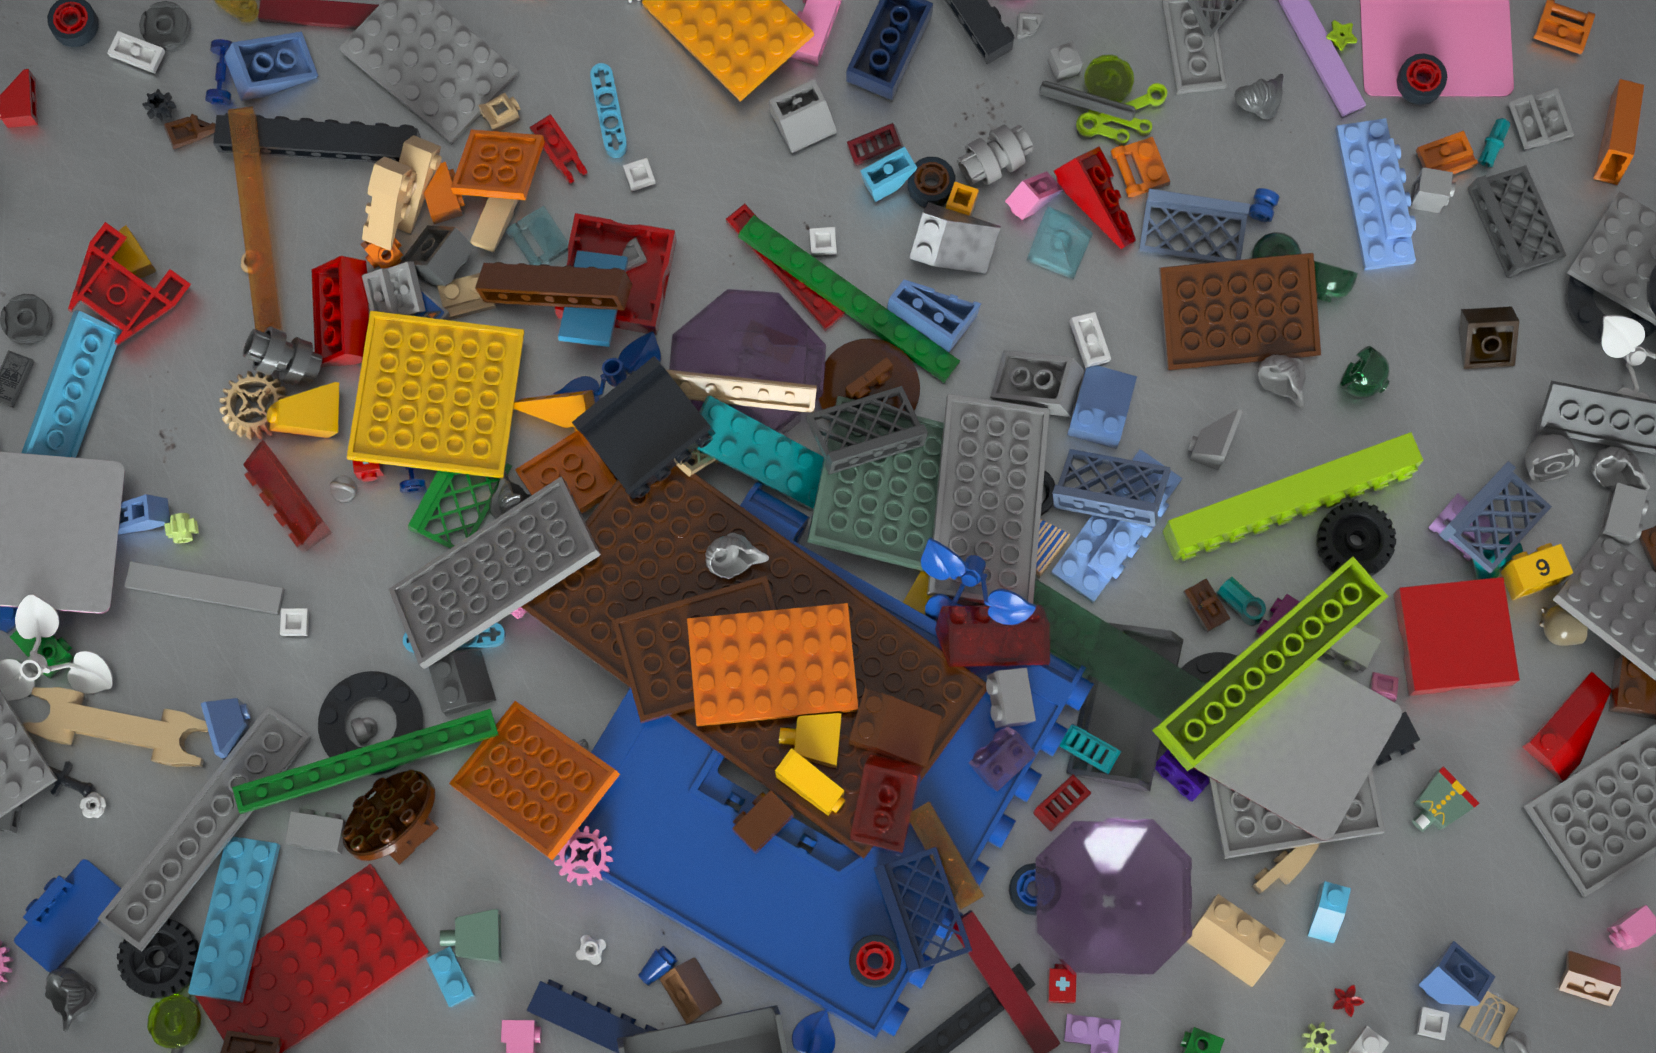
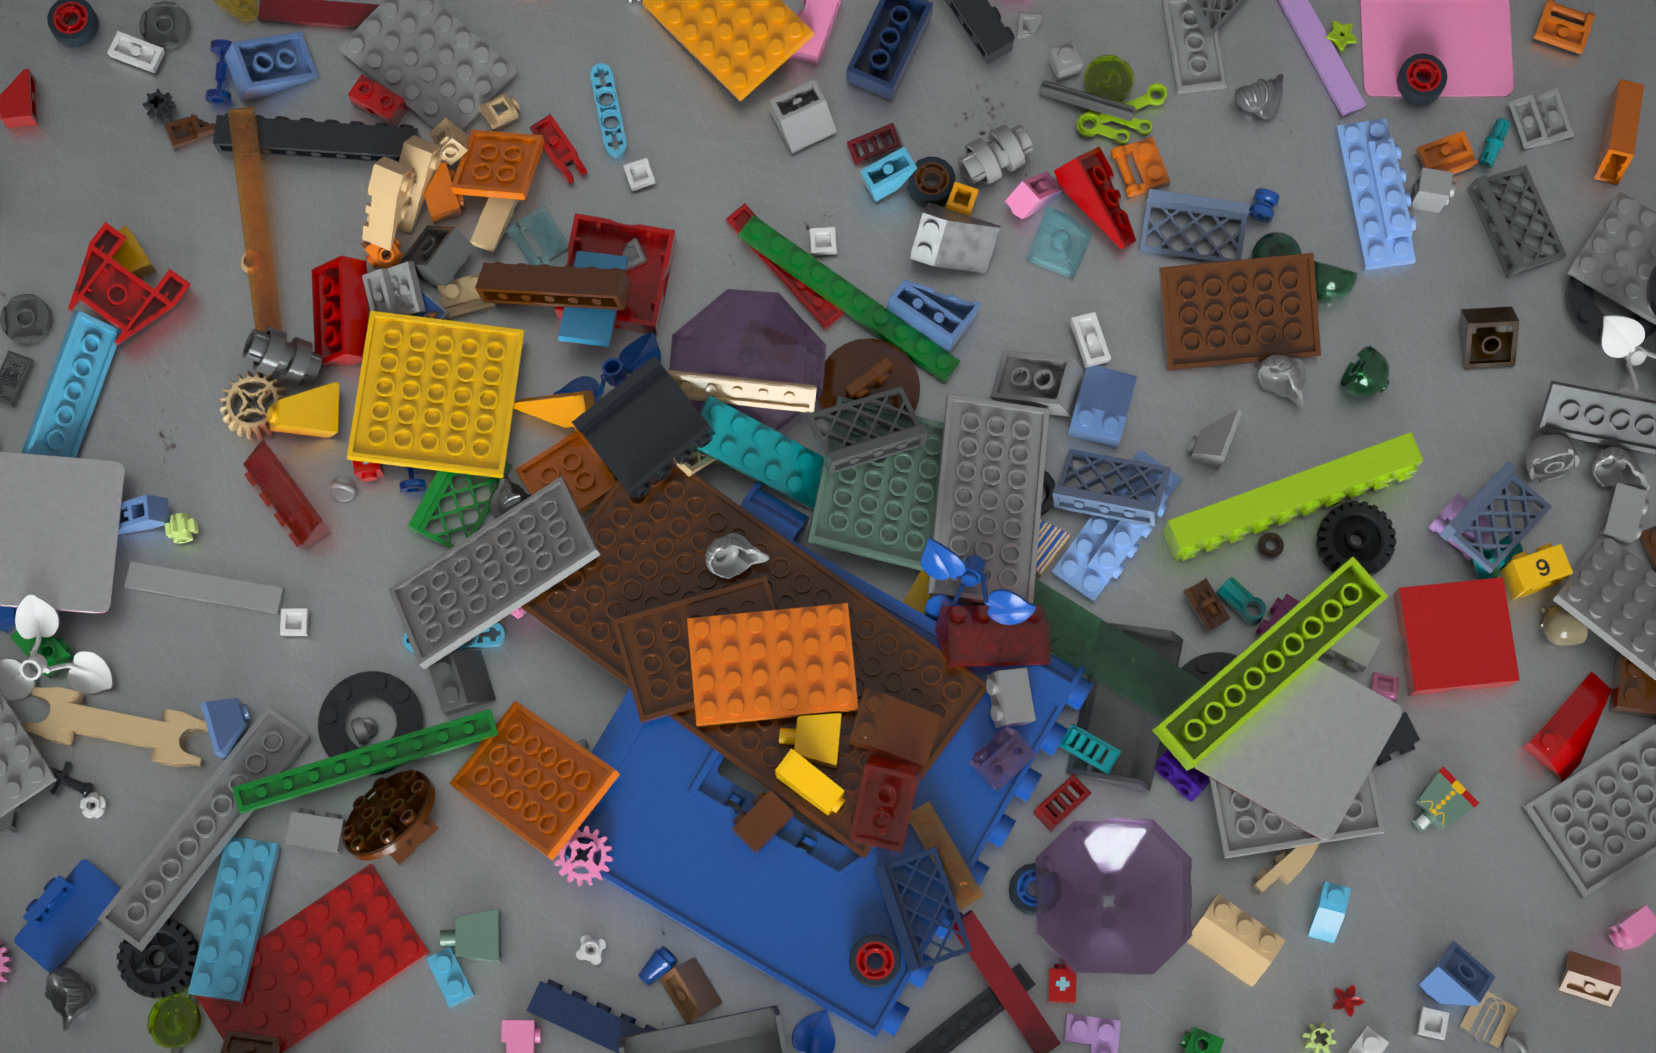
(377, 101): none -> red brick
(451, 139): none -> tan window
(1275, 539): none -> dark brown plate

